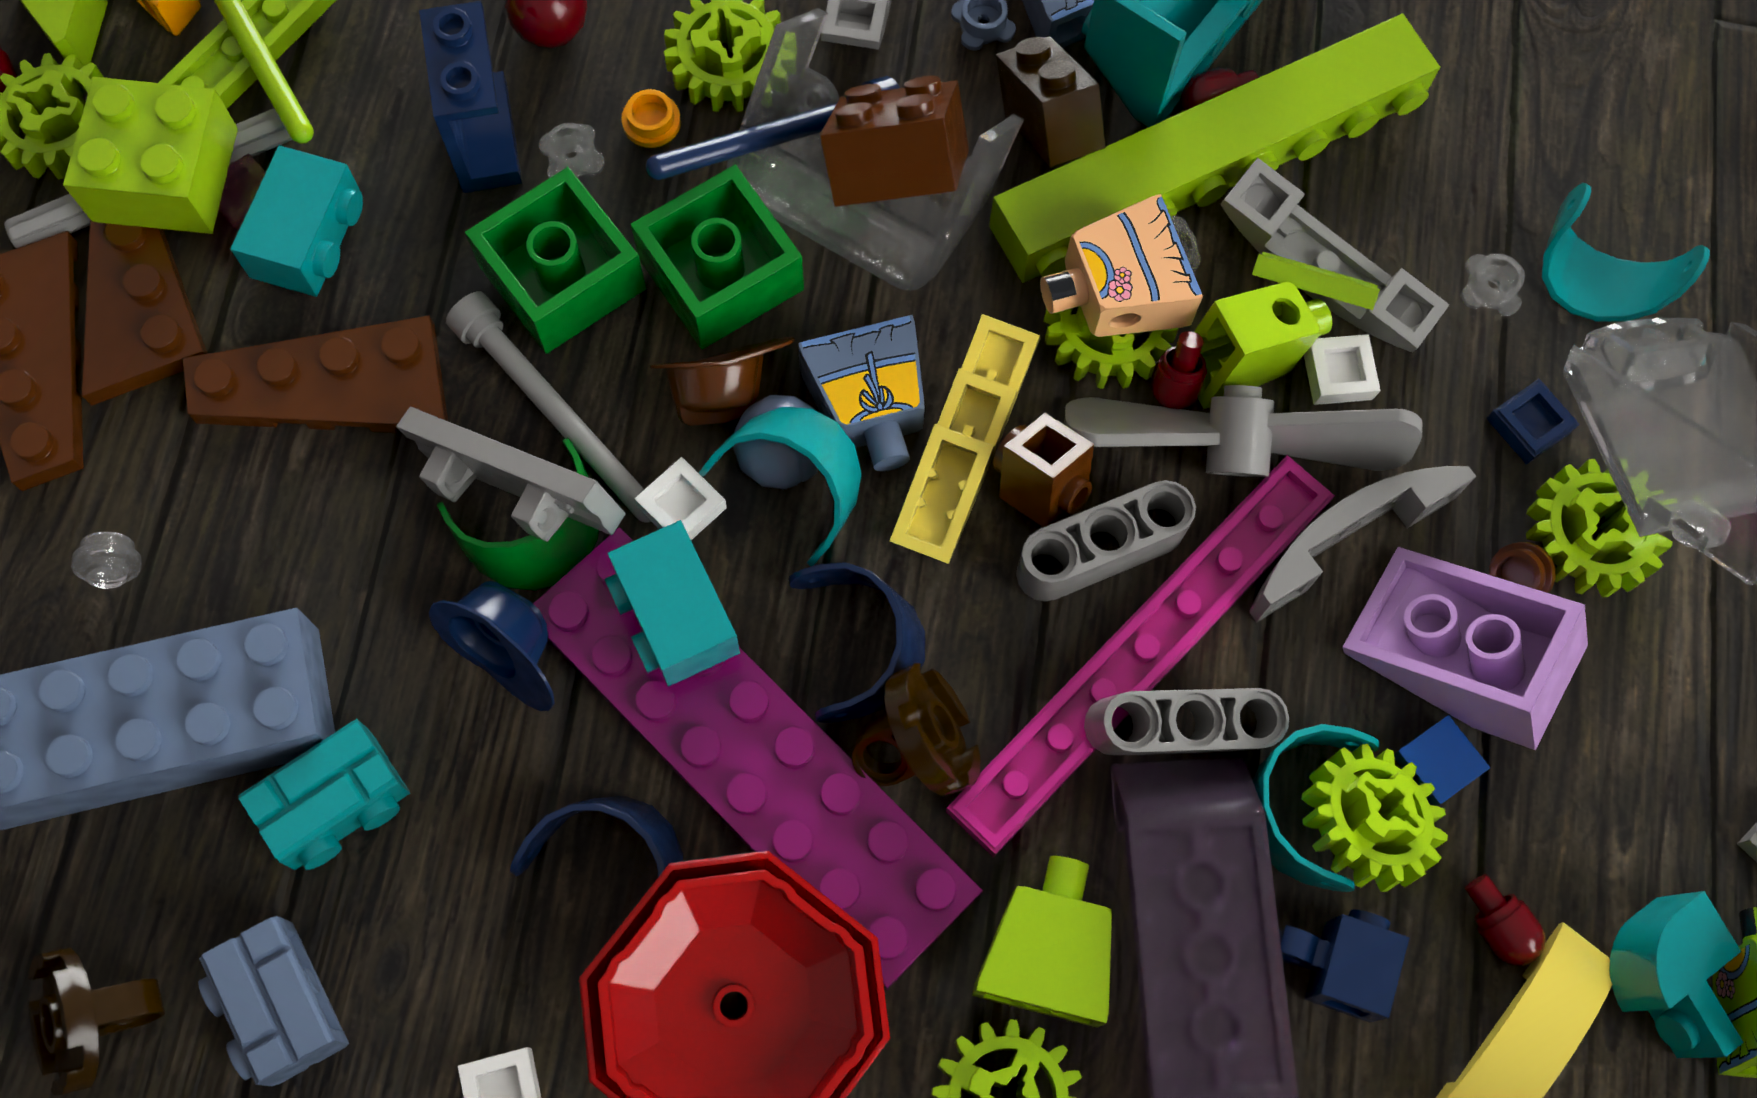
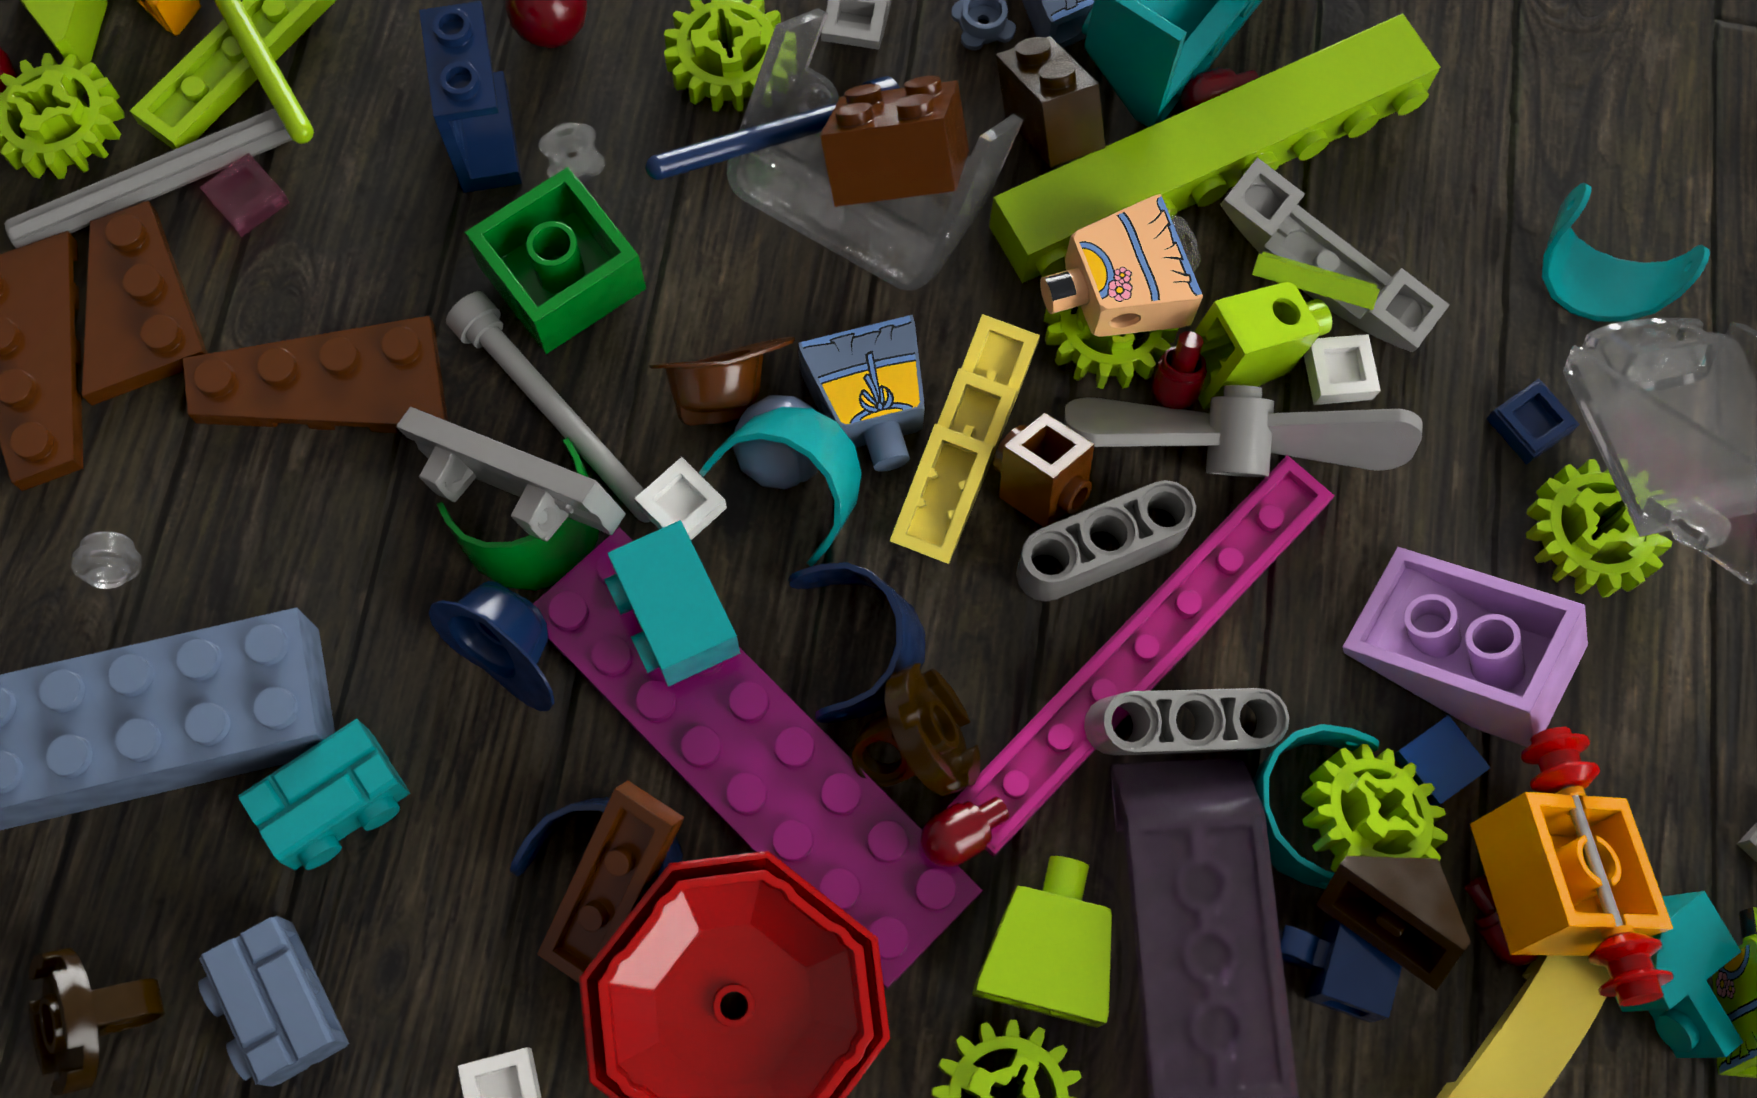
(151, 155): lime brick -> none
(298, 221): teal brick -> none
(610, 877): none -> reddish brown plate
(650, 119): light orange plate -> none
(718, 256): green brick -> none
(961, 831): none -> dark red cylinder
(1401, 911): none -> dark brown slope
(1409, 494): light grey slope -> none
(1500, 270): clear plate -> none
(1524, 565): reddish brown plate -> none
(1575, 872): none -> light orange brick

